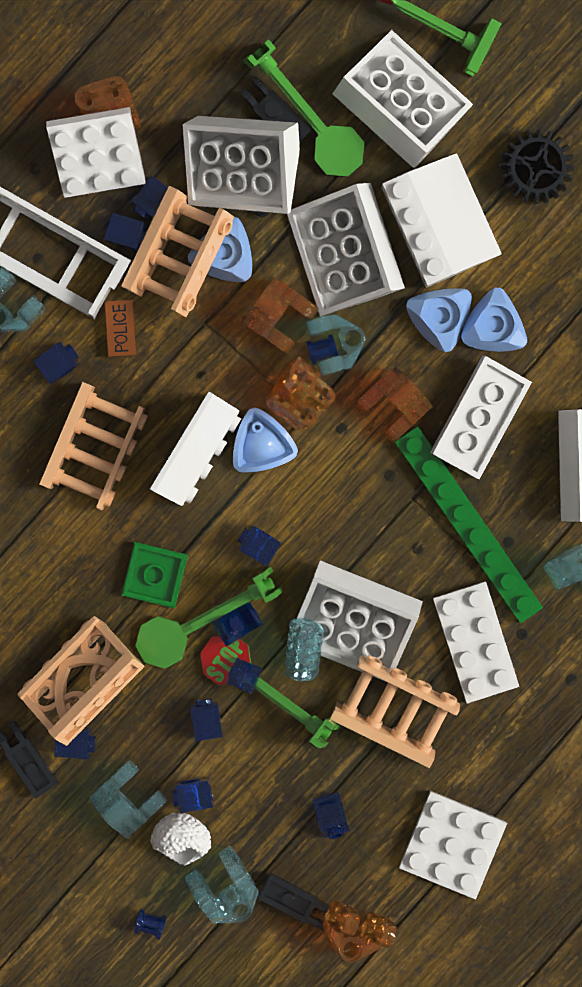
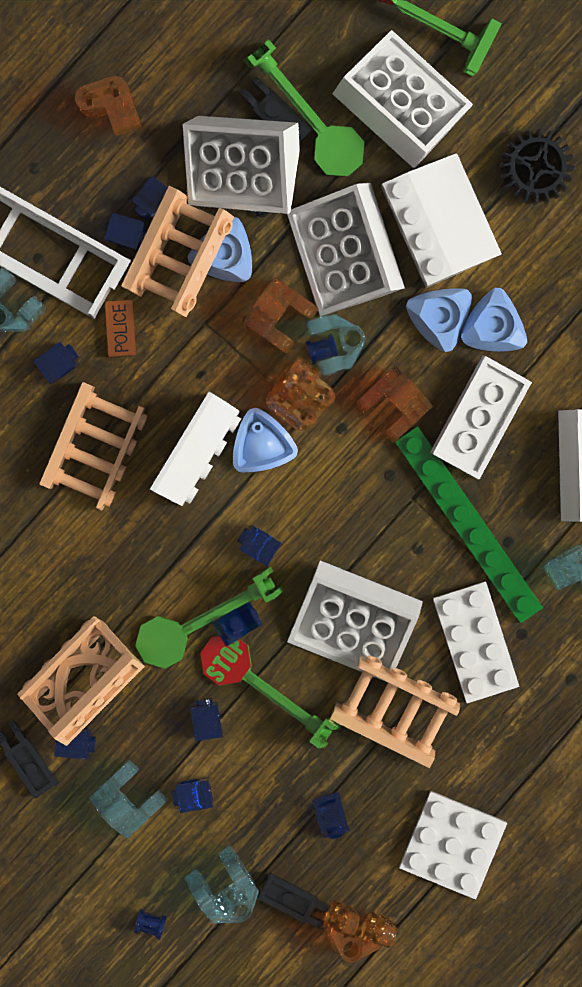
(96, 152): white plate -> none
(154, 574): green tile -> none
(181, 838): white hair -> none
(244, 675): clear blue brick -> none
(304, 649): clear light blue piece -> none

